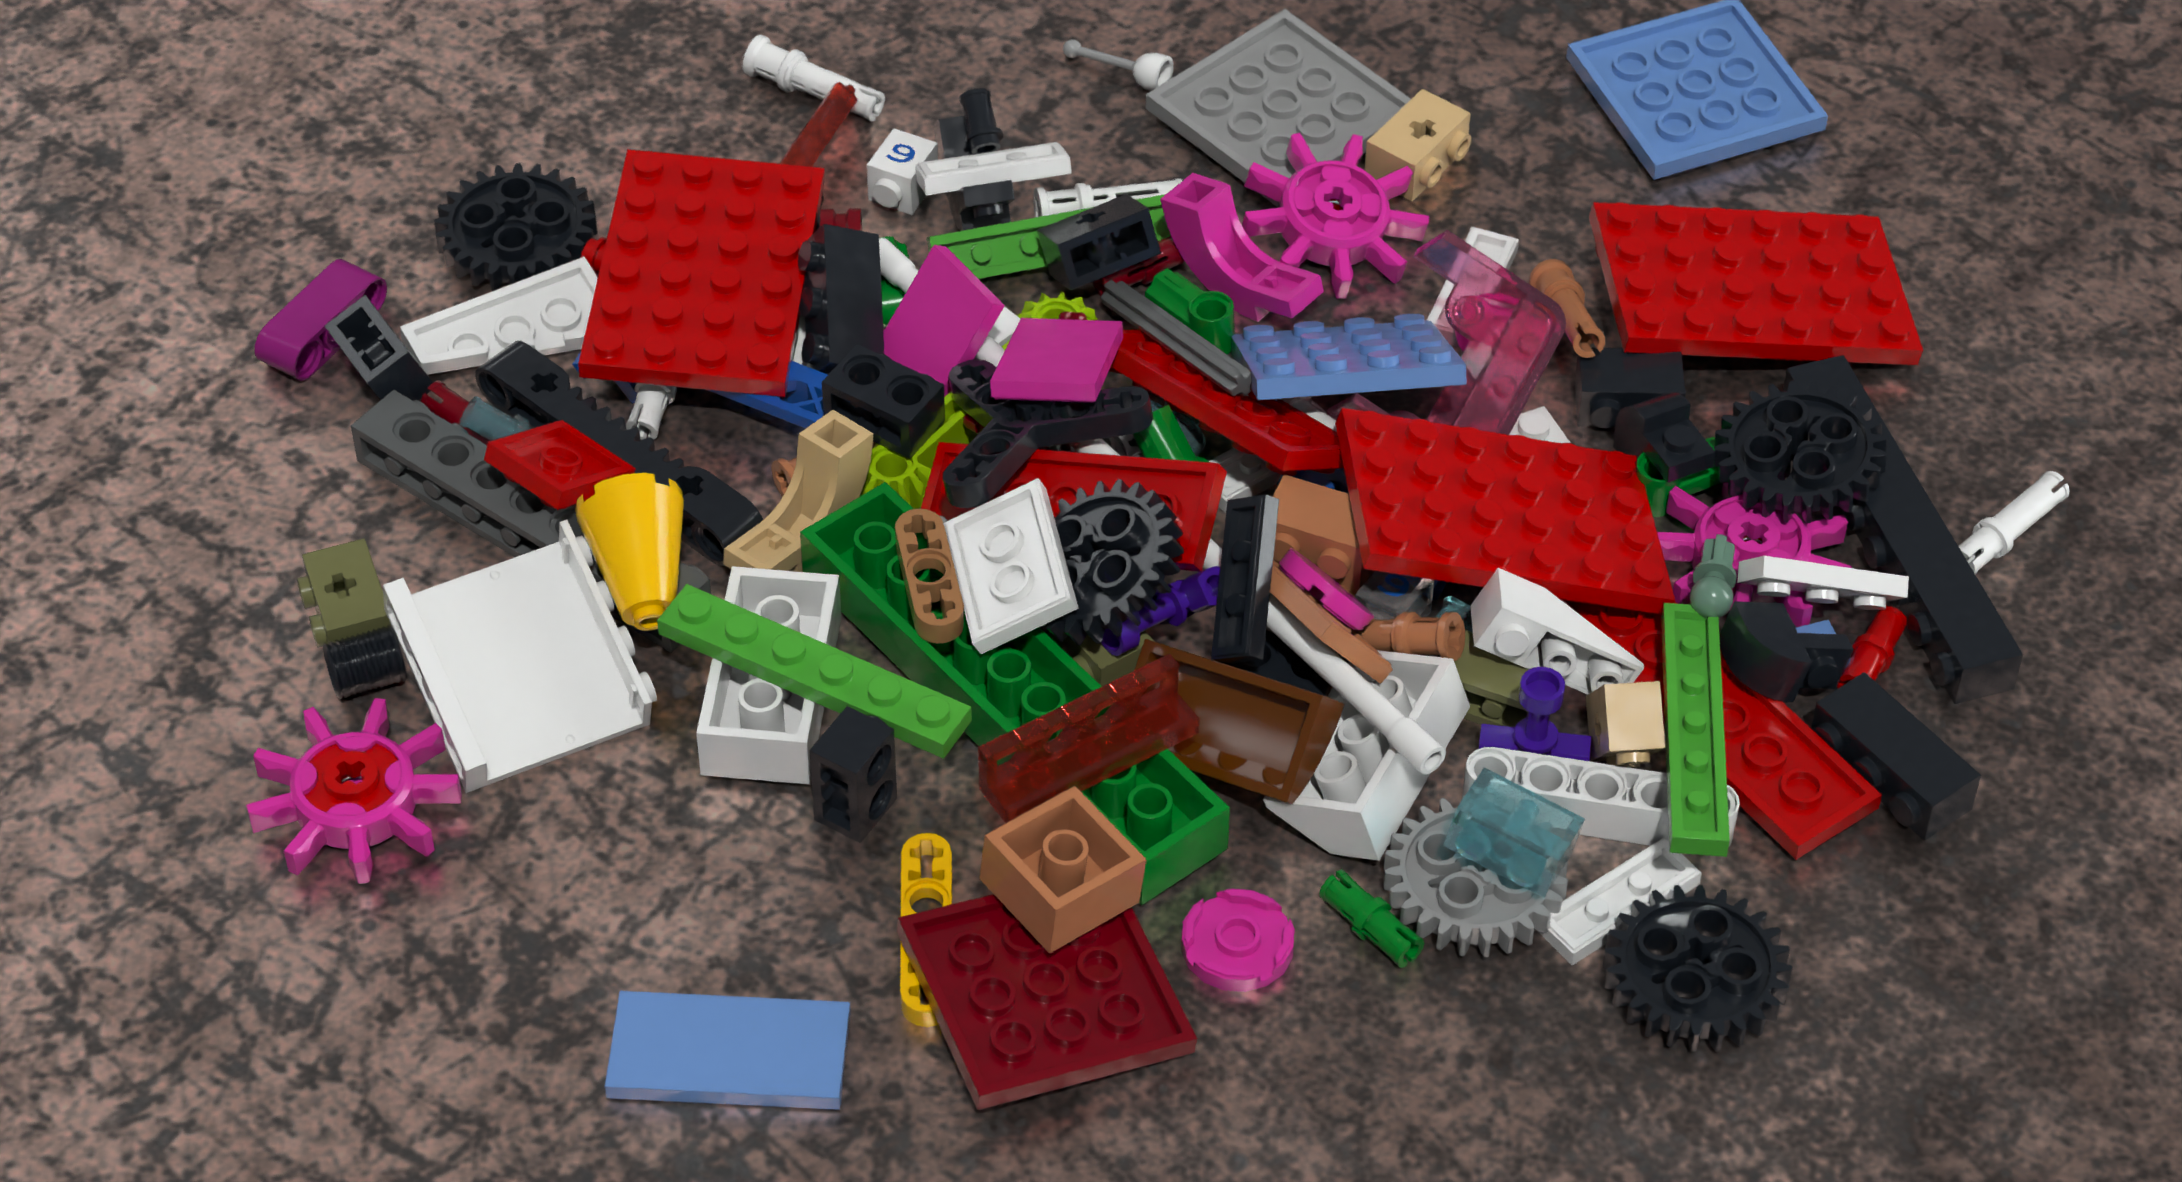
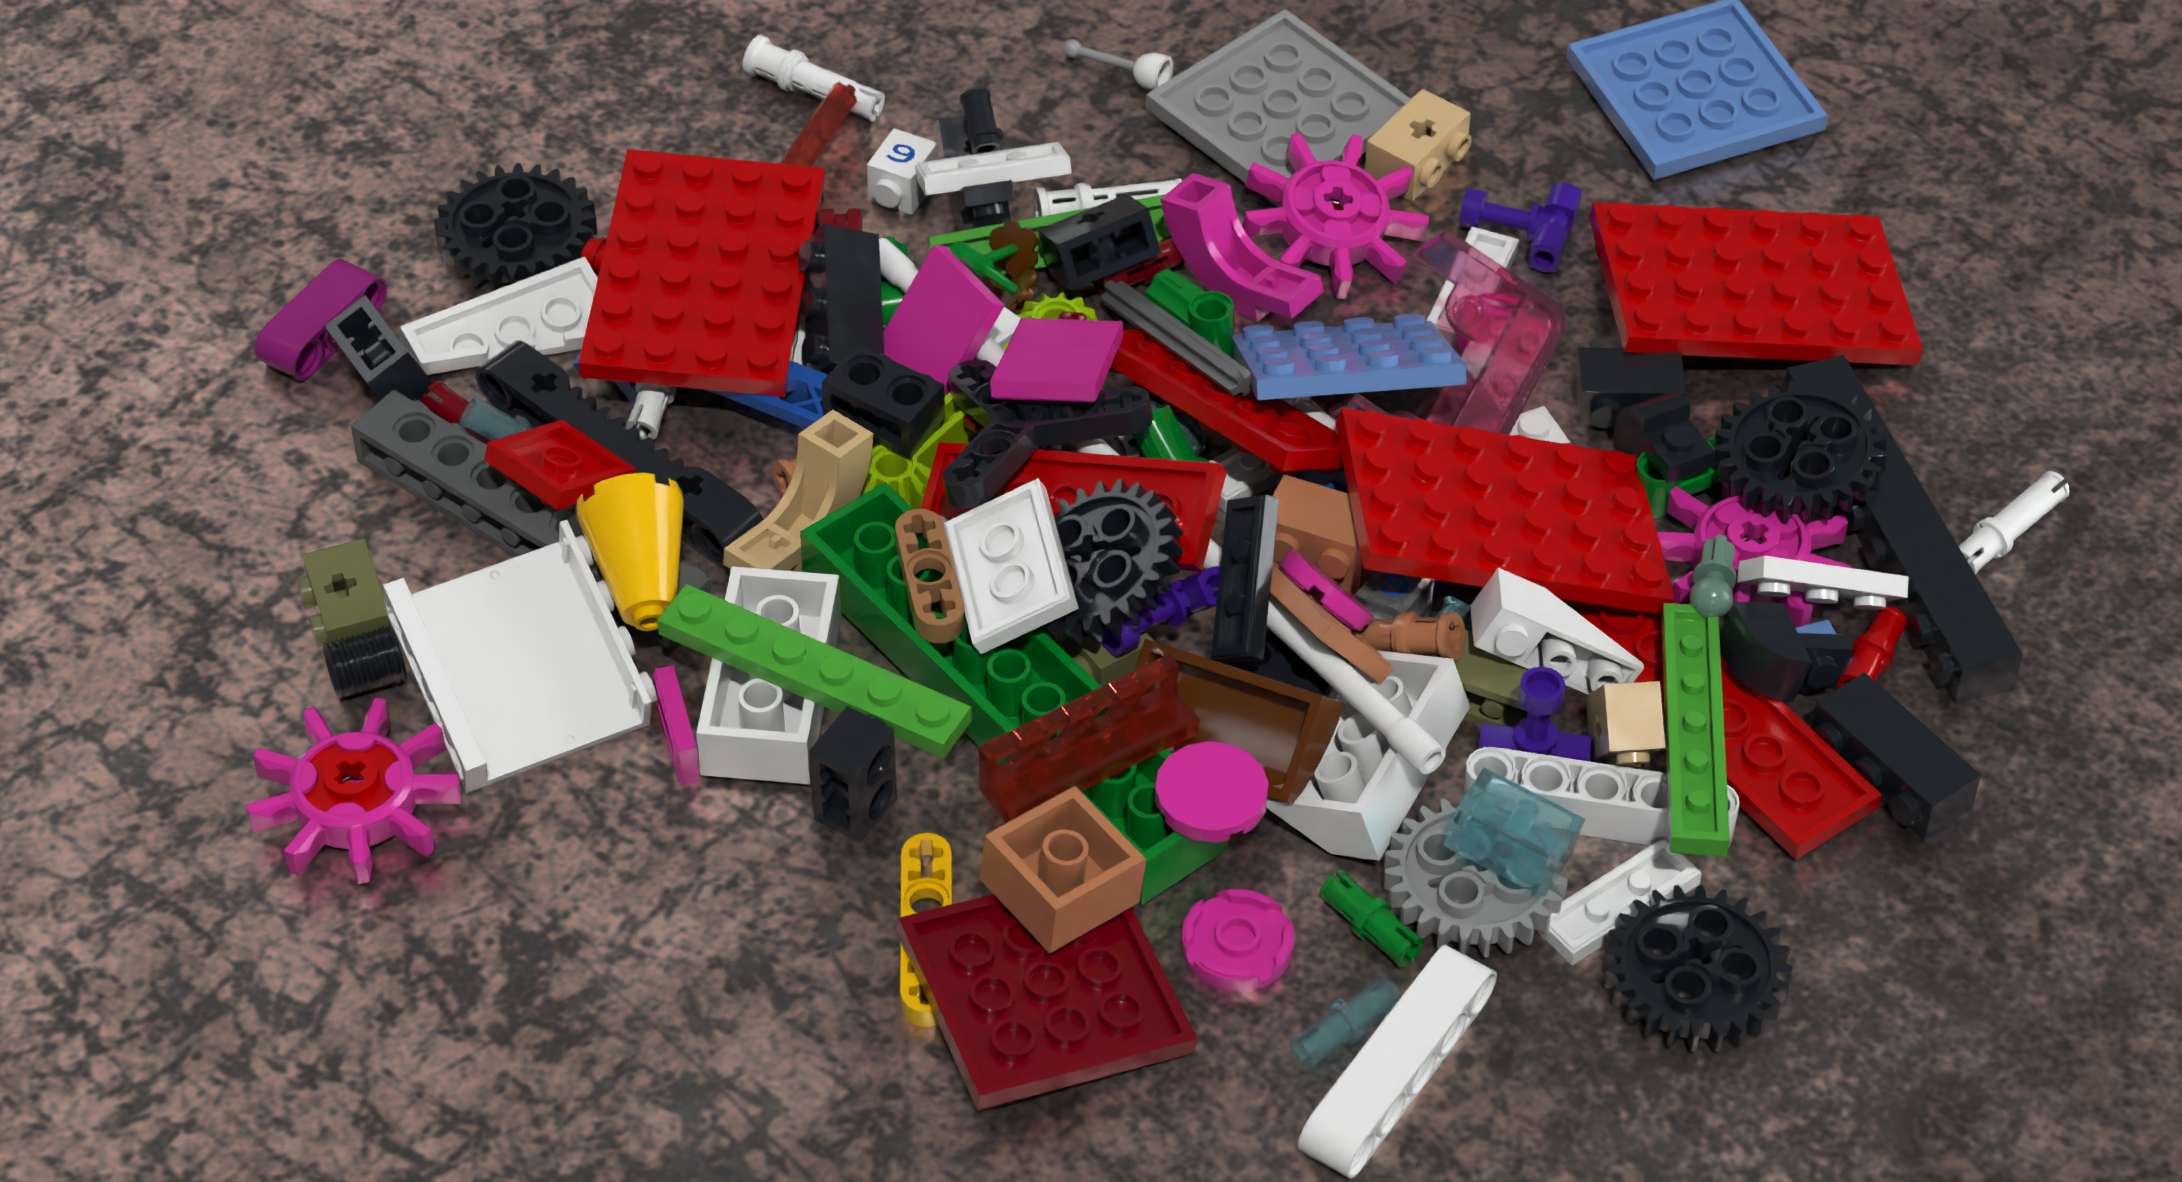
(676, 725): none -> dark pink tile
(728, 1050): medium blue tile -> none
(1016, 252): none -> reddish brown plant
(1211, 791): none -> dark pink tile
(1345, 1022): none -> clear light blue pin
(1397, 1061): none -> white beam
(1544, 225): none -> dark purple bar
(1558, 282): nougat pin -> none

